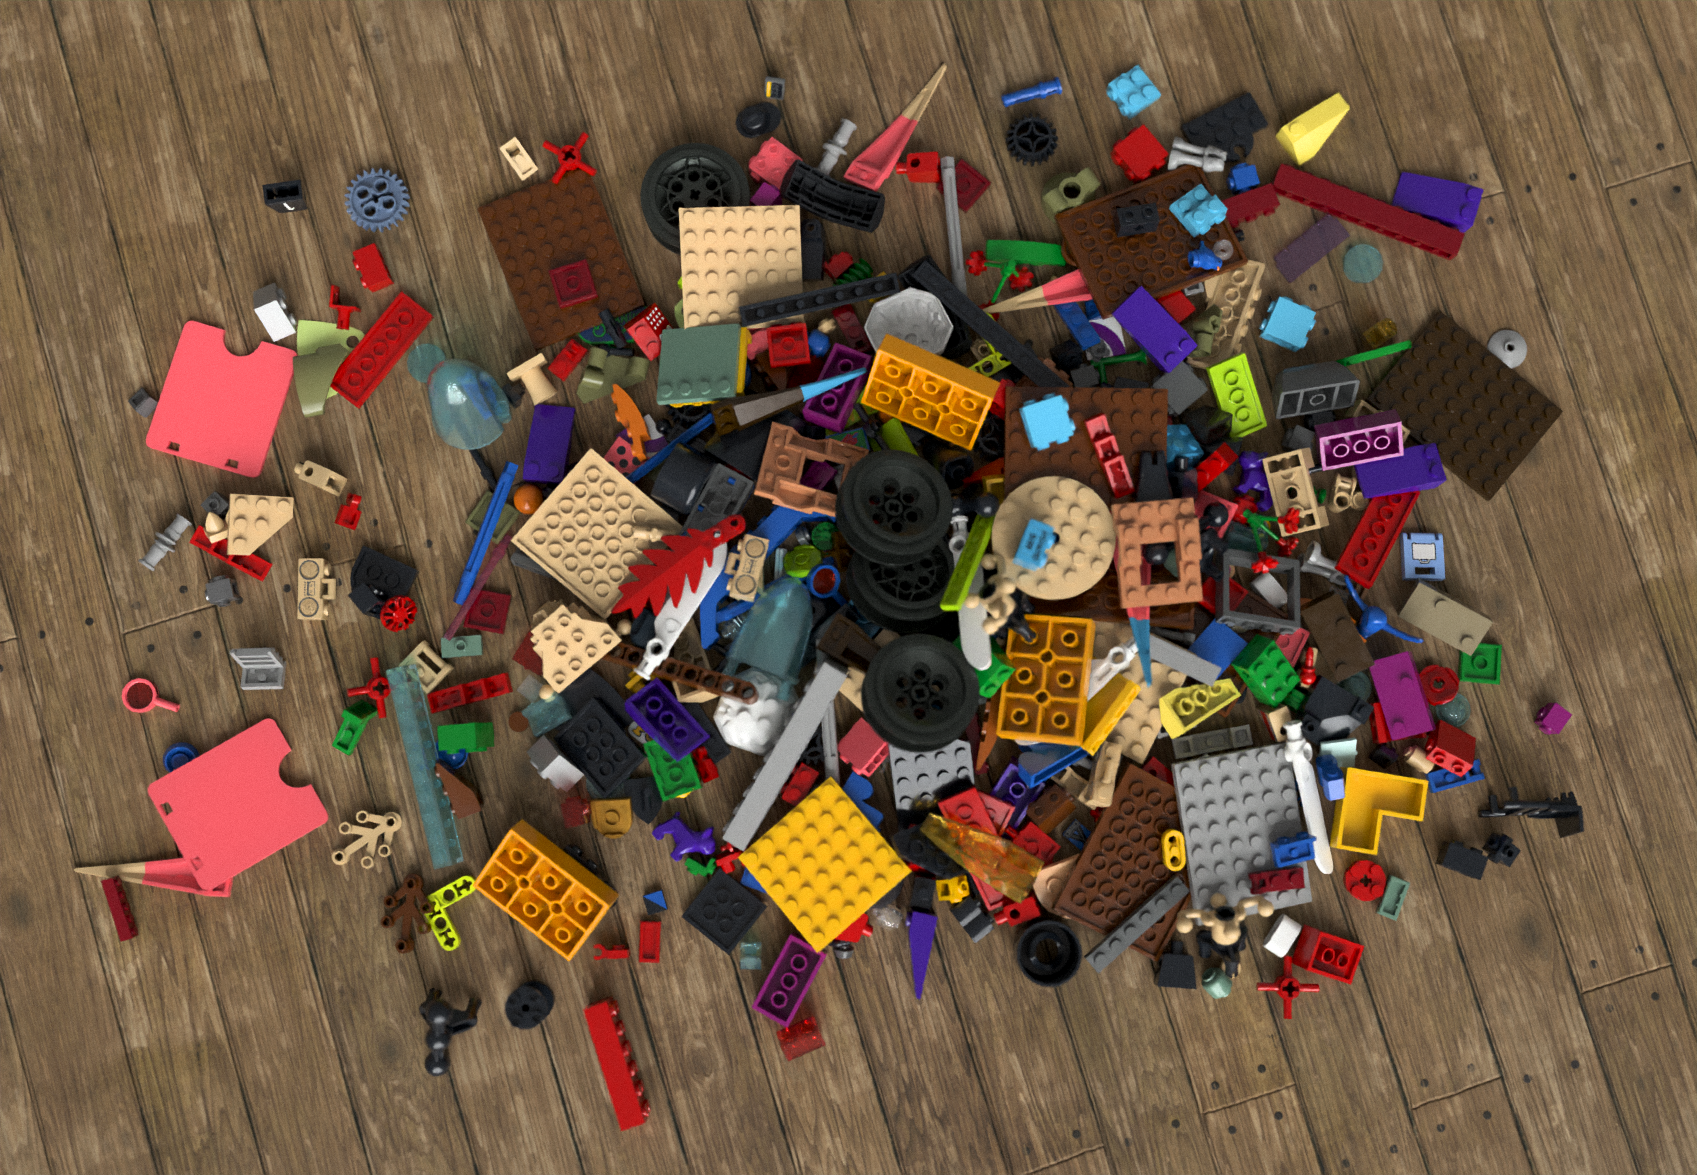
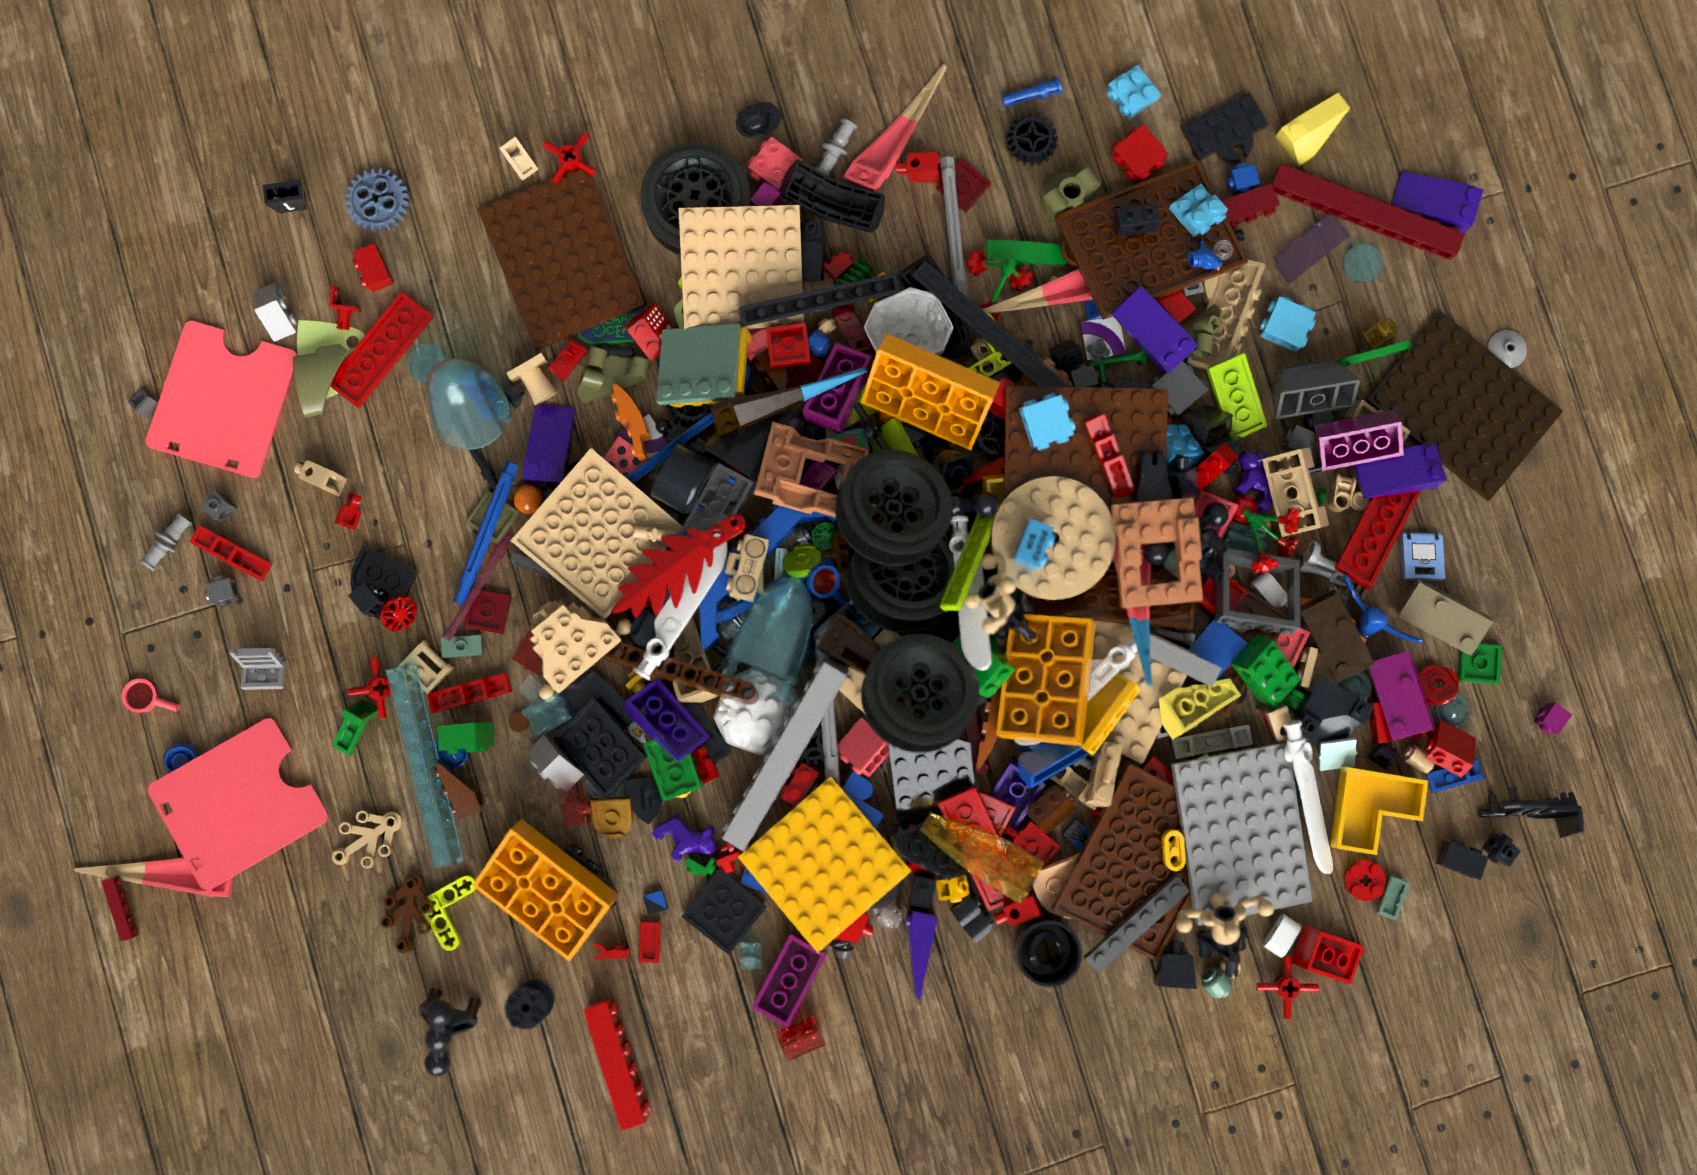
(216, 528): tan tile -> none
(255, 520): tan plate -> none
(312, 582): tan piece -> none
(573, 283): dark red tile -> none
(613, 328): black pin -> none
(774, 88): slope -> none
(1077, 324): blue plate -> none
(1211, 159): light grey piece -> none
(1276, 880): dark red plate -> none
(1293, 849): blue bracket -> none
(1308, 675): red bar -> none
(1330, 777): blue brick -> none

